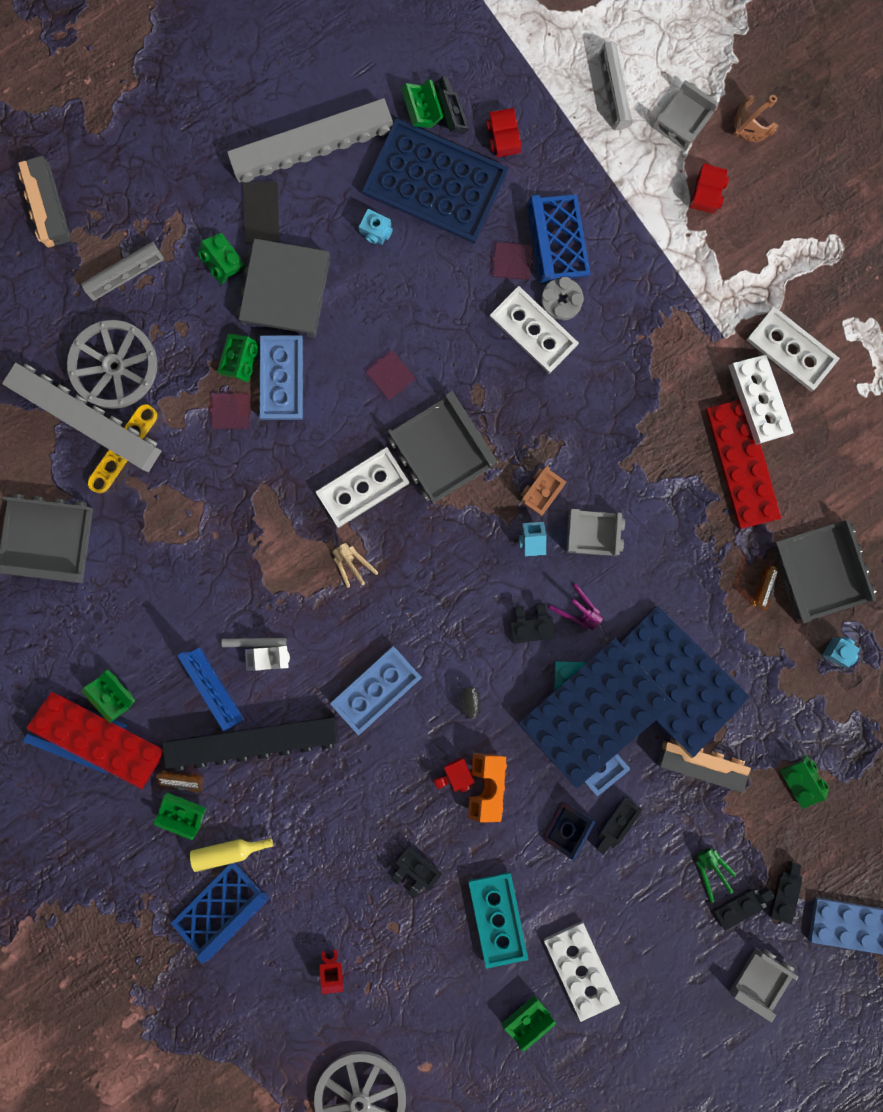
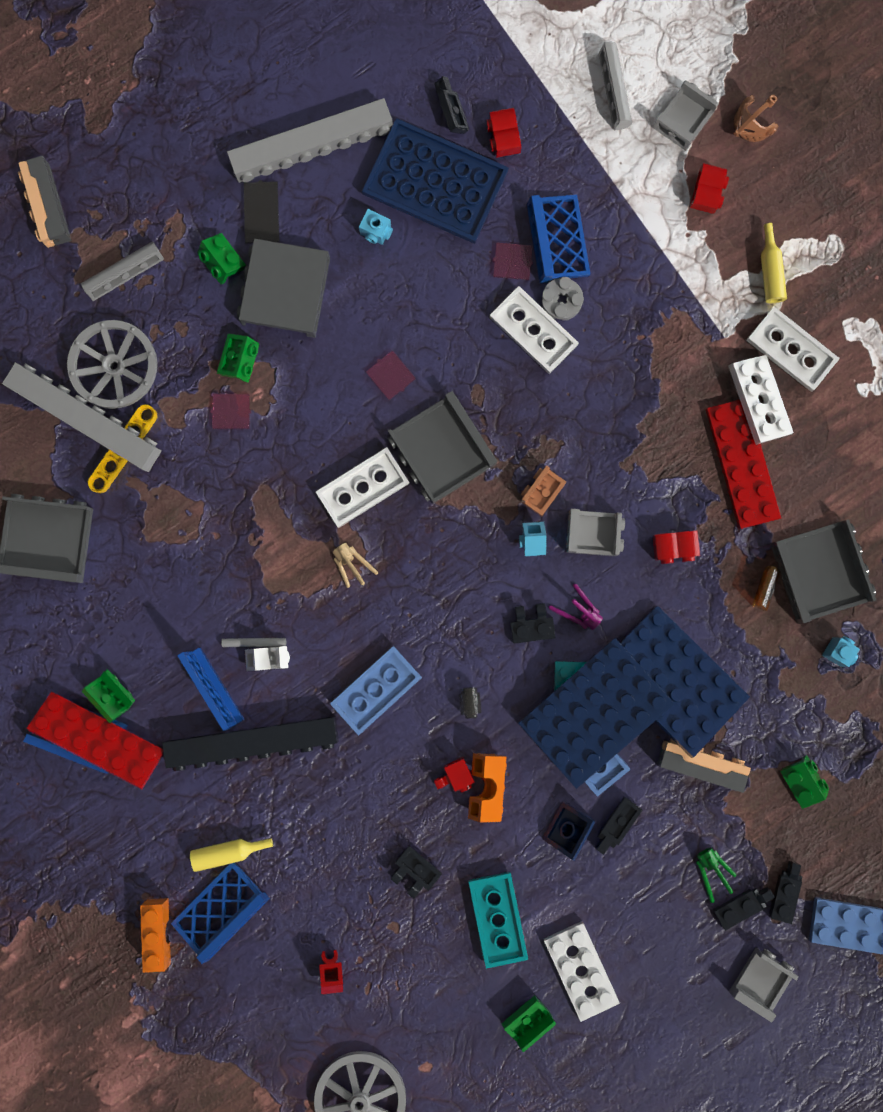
(155, 949): none -> orange arch
(180, 781): clear orange slope -> none
(180, 816): green bracket -> none
(281, 377): medium blue plate -> none
(422, 104): green bracket -> none
(676, 545): none -> red brick
(772, 269): none -> light yellow piece

